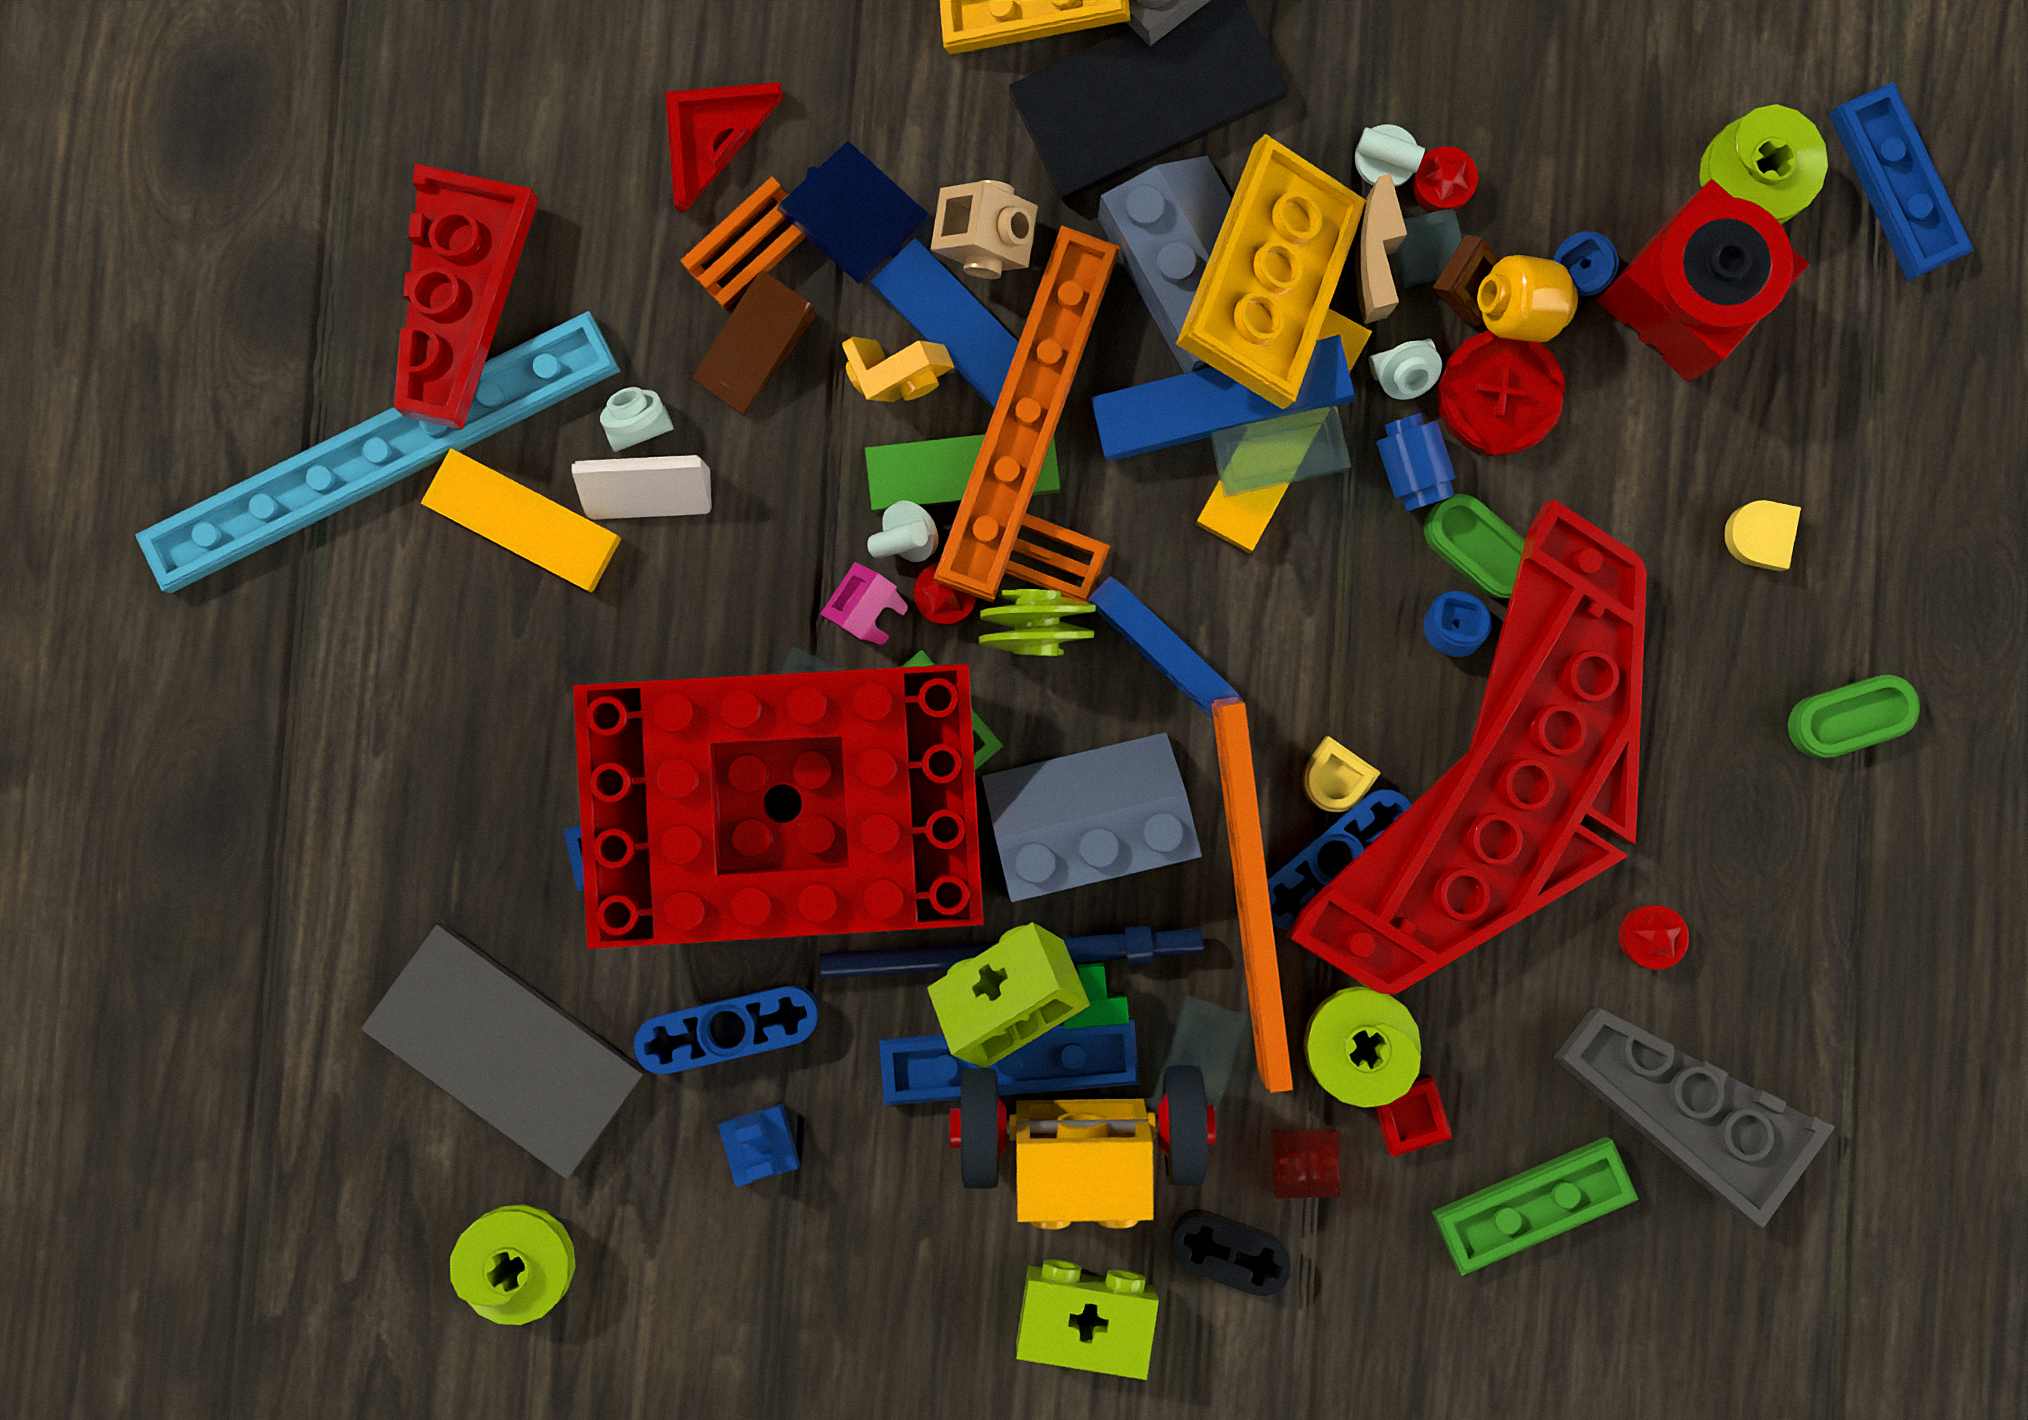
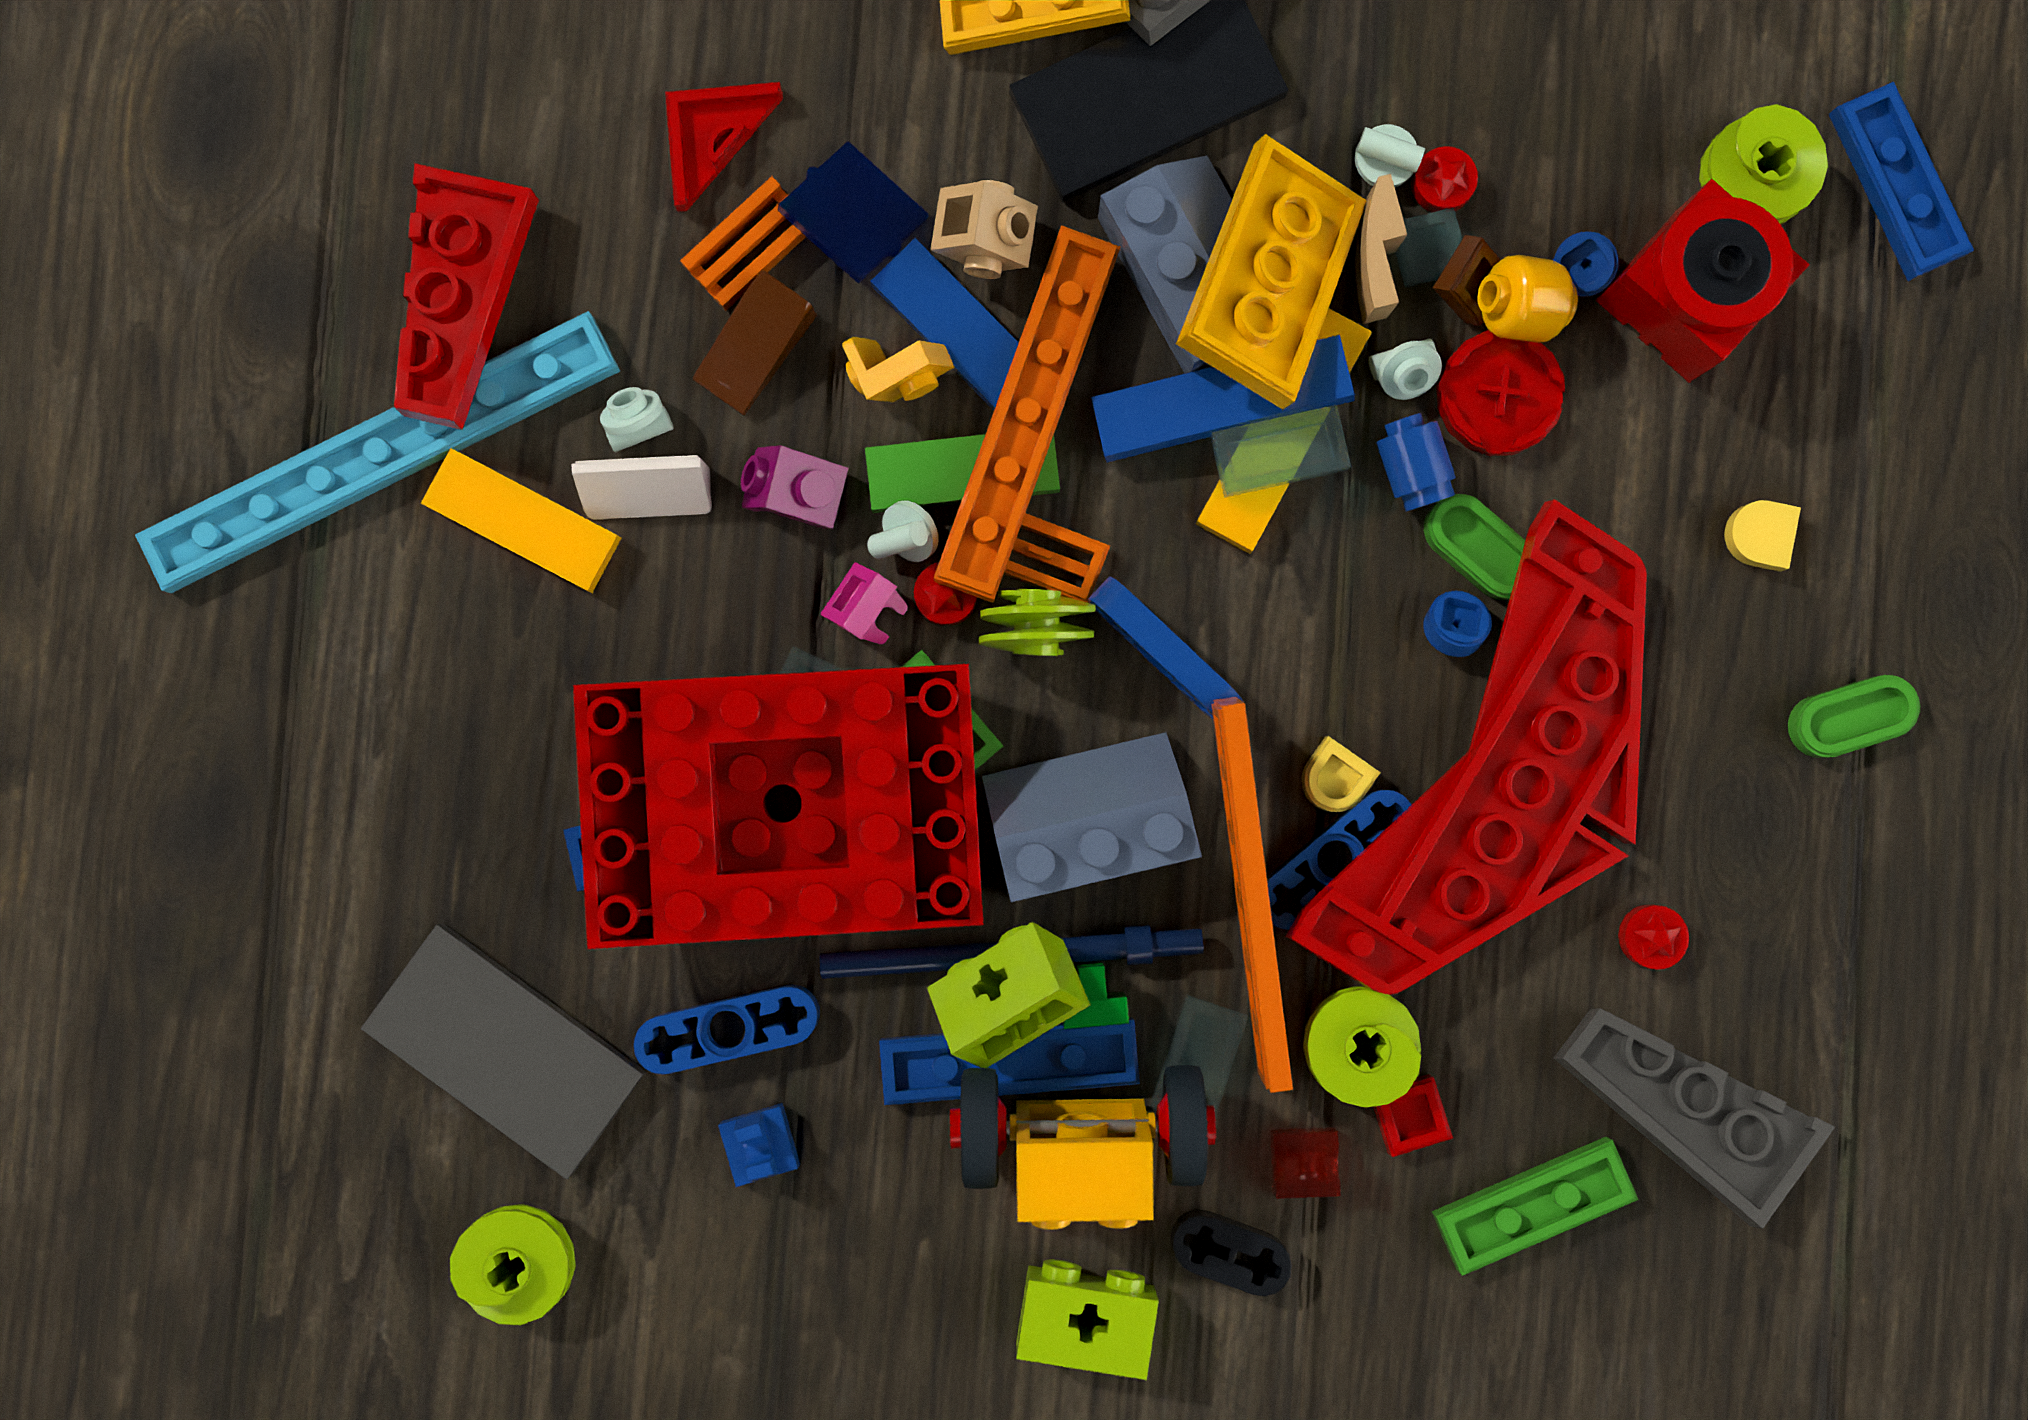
(793, 485): none -> magenta bracket

